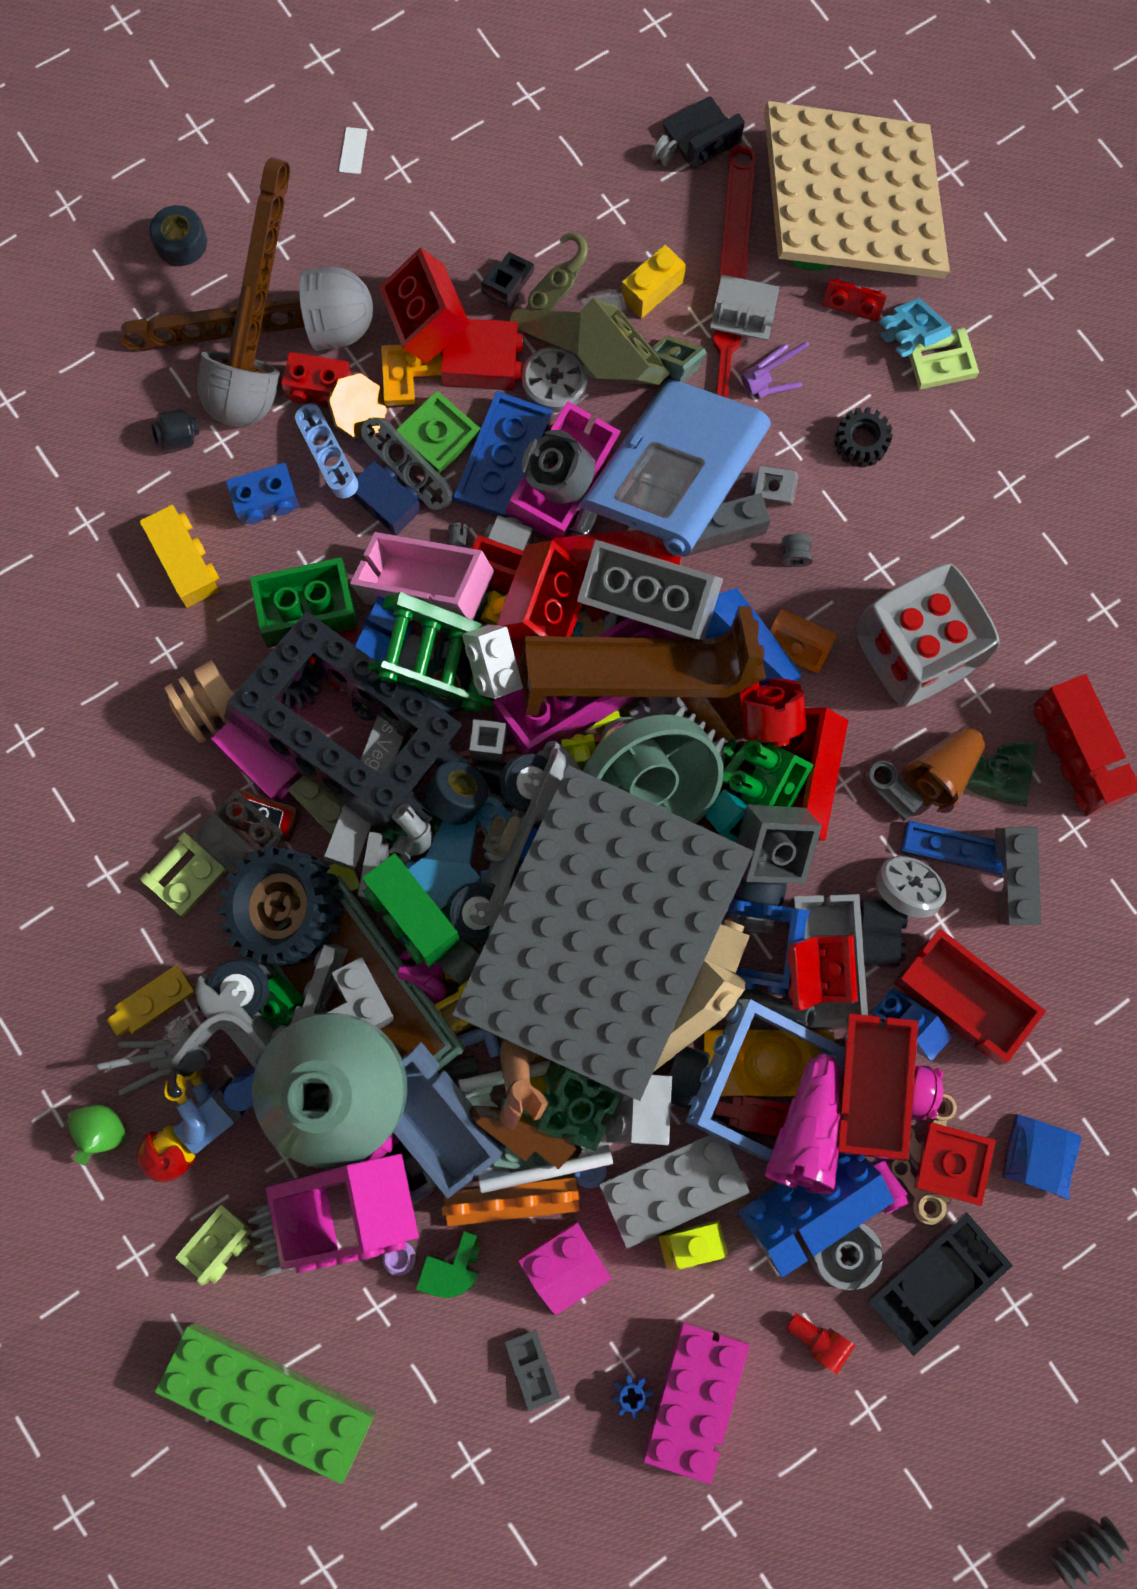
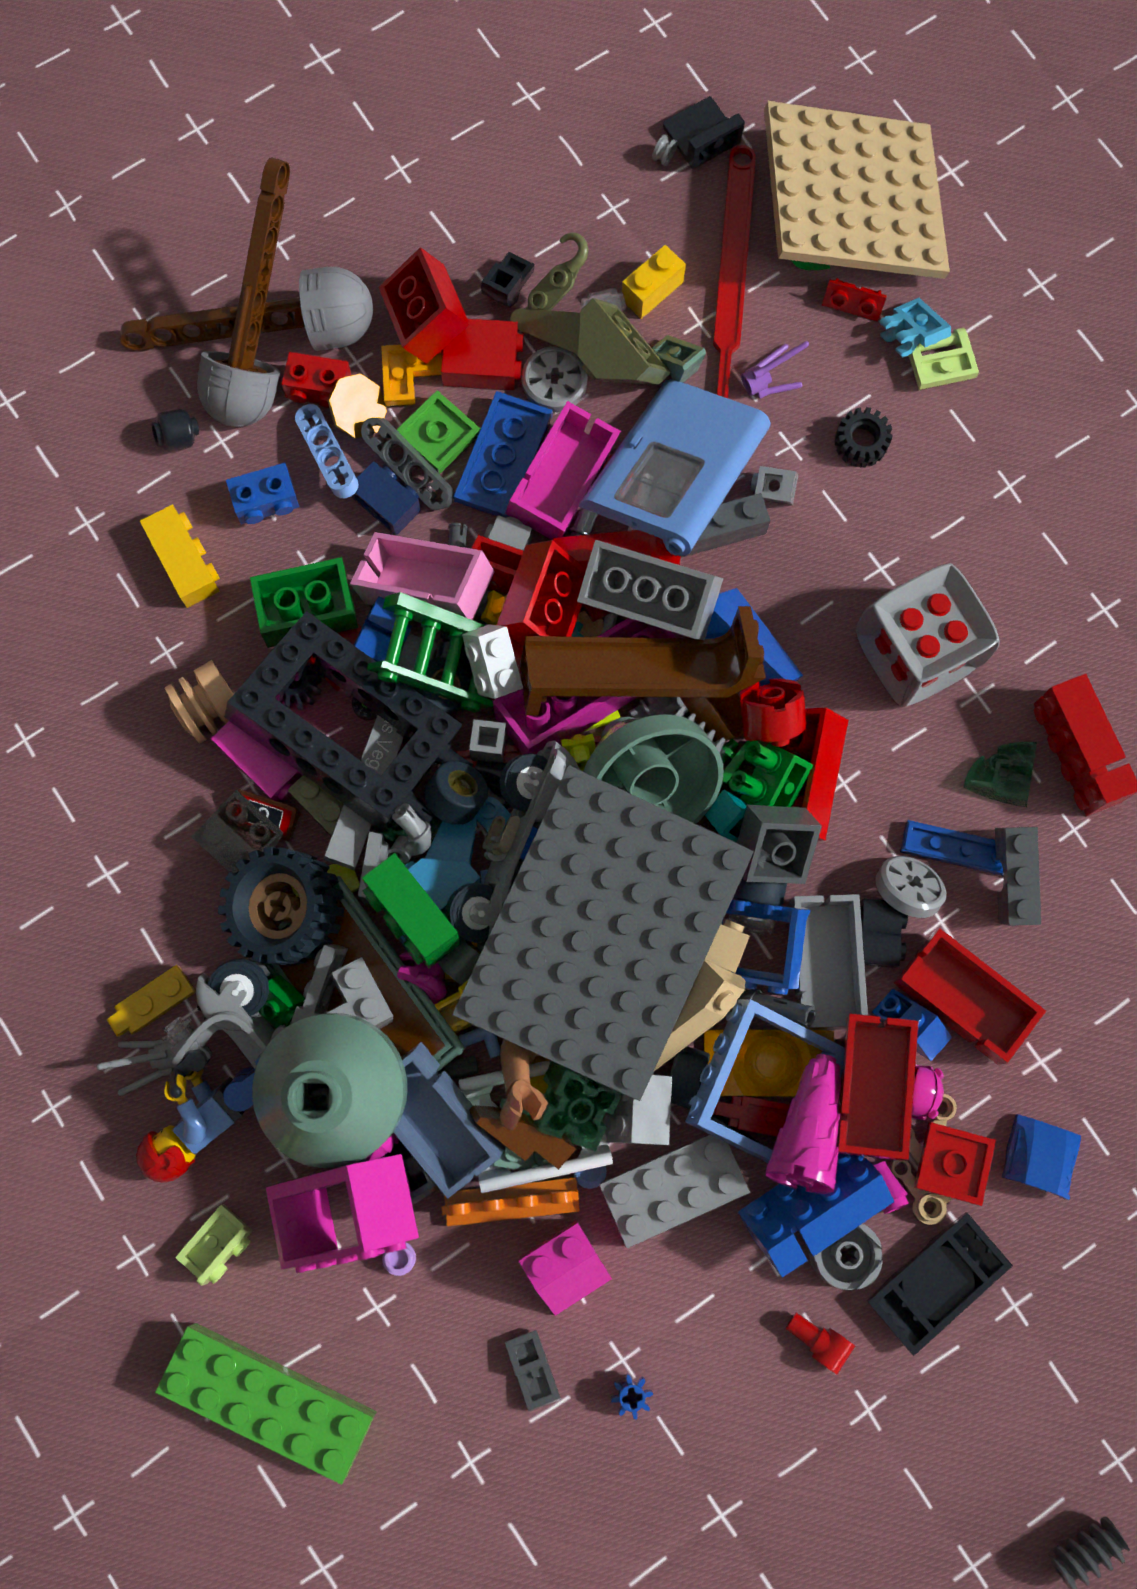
(95, 1131): bright green piece -> none
(178, 235): black wheel -> none
(191, 882): yellowish green plate -> none
(268, 1243): light grey piece -> none
(353, 150): white sticker -> none
(450, 1278): green brick -> none
(558, 467): dark grey brick -> none
(693, 1245): neon yellow torso -> none
(695, 1402): dark pink piece -> none
(744, 307): light grey hinge -> none
(797, 550): dark grey wheel -> none
(803, 640): orange panel -> none
(822, 971): red bracket -> none
(895, 792): dark grey piece -> none
(945, 769): dark orange cone -> none

